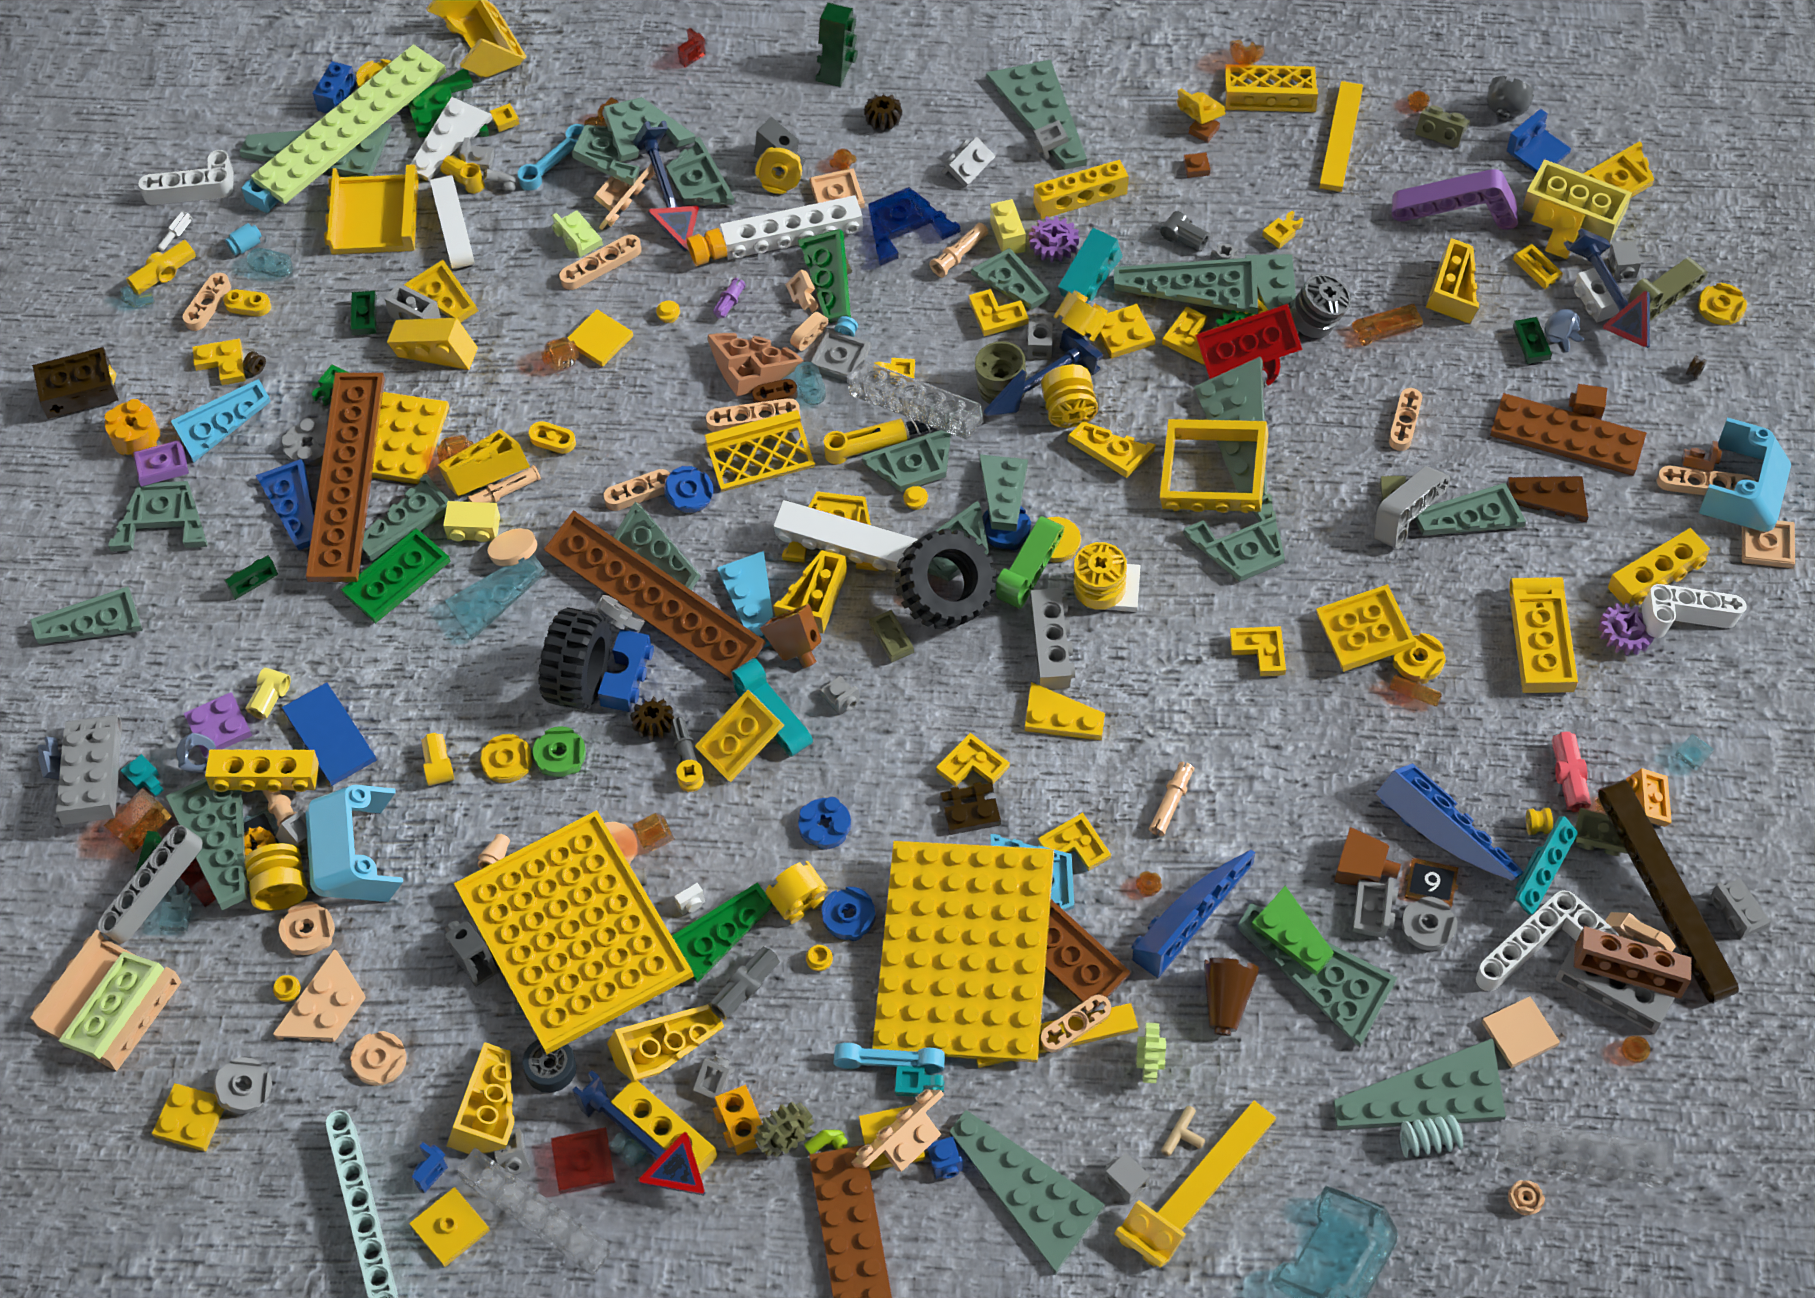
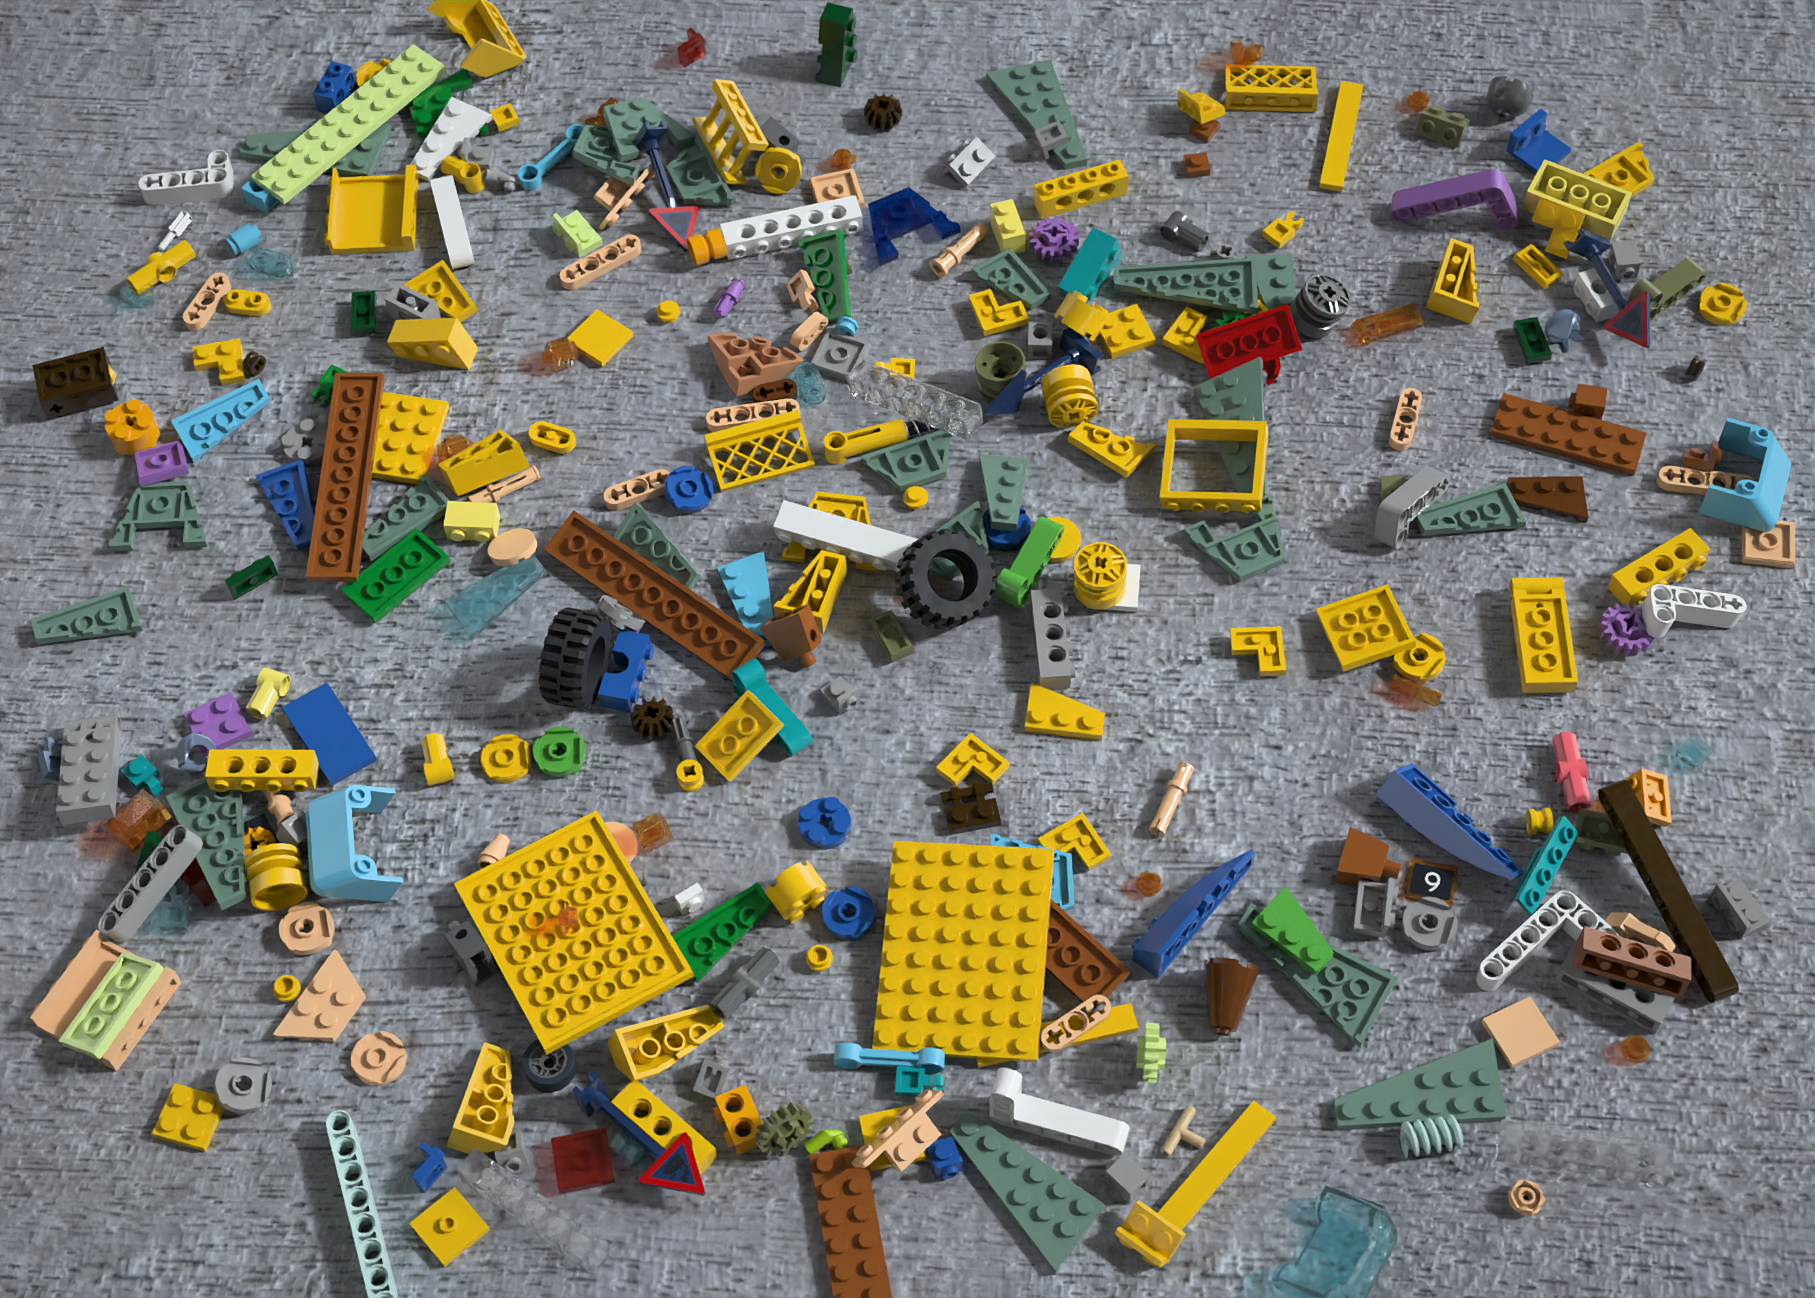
(568, 917): none -> clear orange plate
(745, 130): none -> yellow fence
(1052, 1119): none -> white beam

